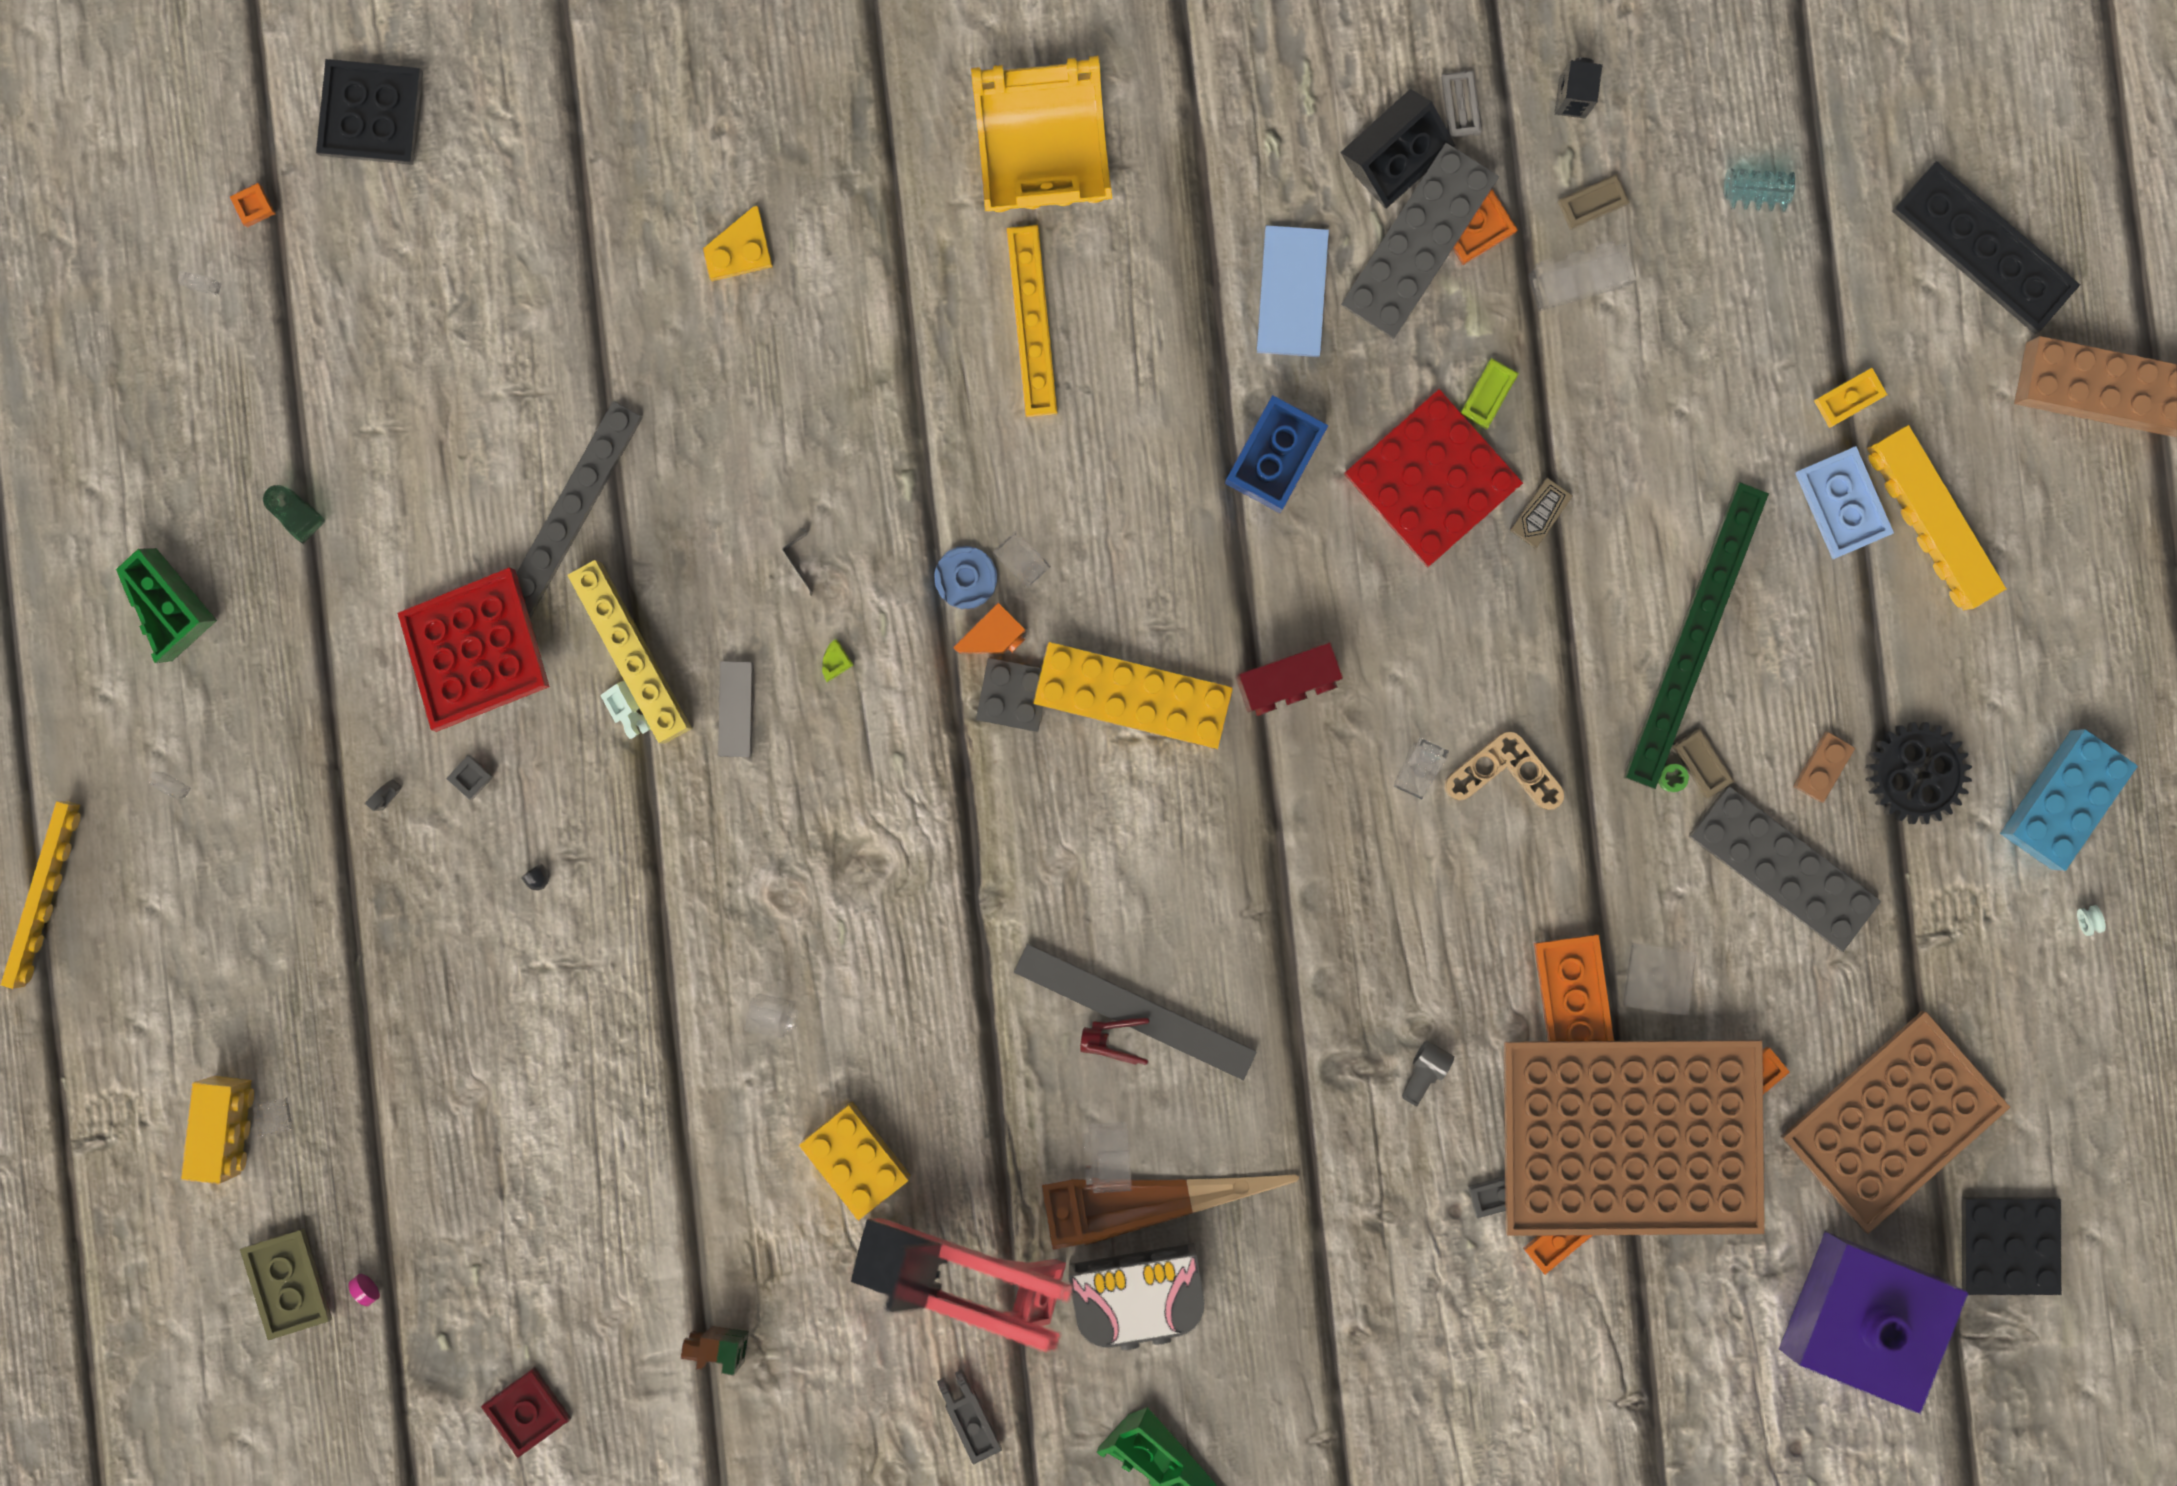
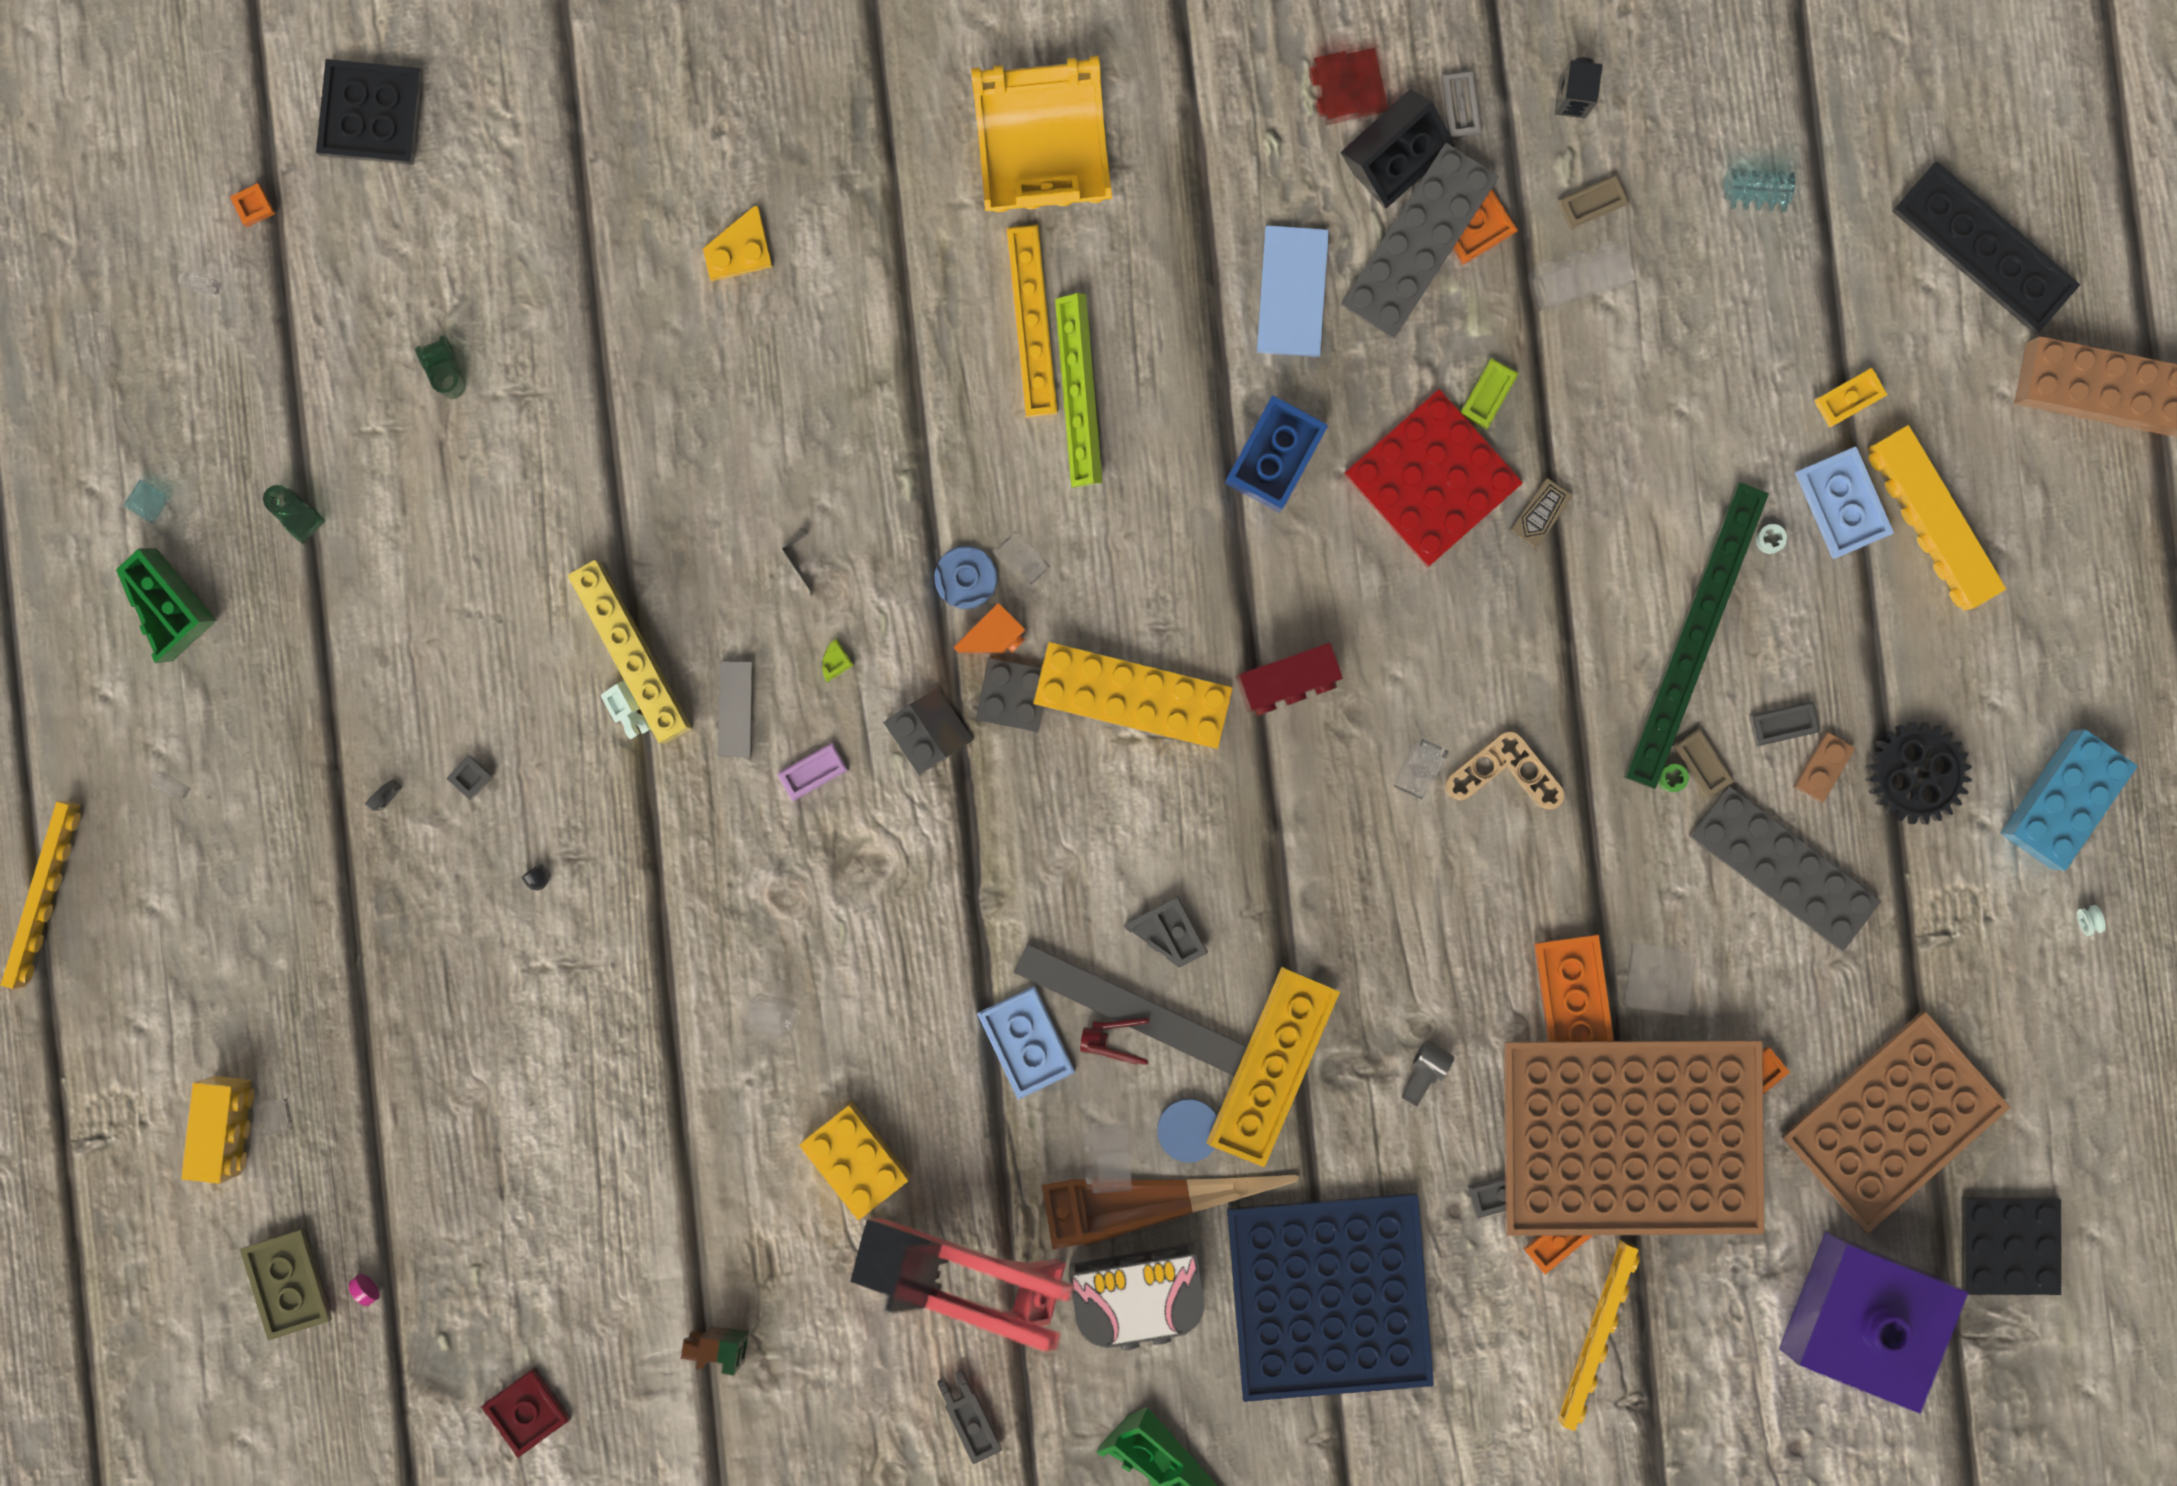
(146, 501): none -> clear light blue tile
(439, 362): none -> clear green piece
(473, 649): red plate -> none
(575, 502): dark grey plate -> none
(812, 771): none -> lavender tile
(928, 731): none -> dark grey slope
(1026, 1042): none -> light blue tile
(1078, 390): none -> lime plate
(1170, 932): none -> dark grey wing
(1185, 1129): none -> medium blue tile
(1273, 1067): none -> yellow plate
(1330, 1297): none -> dark blue plate
(1348, 86): none -> clear red plate
(1594, 1347): none -> yellow plate
(1775, 530): none -> light aqua bush
(1784, 723): none -> dark grey tile

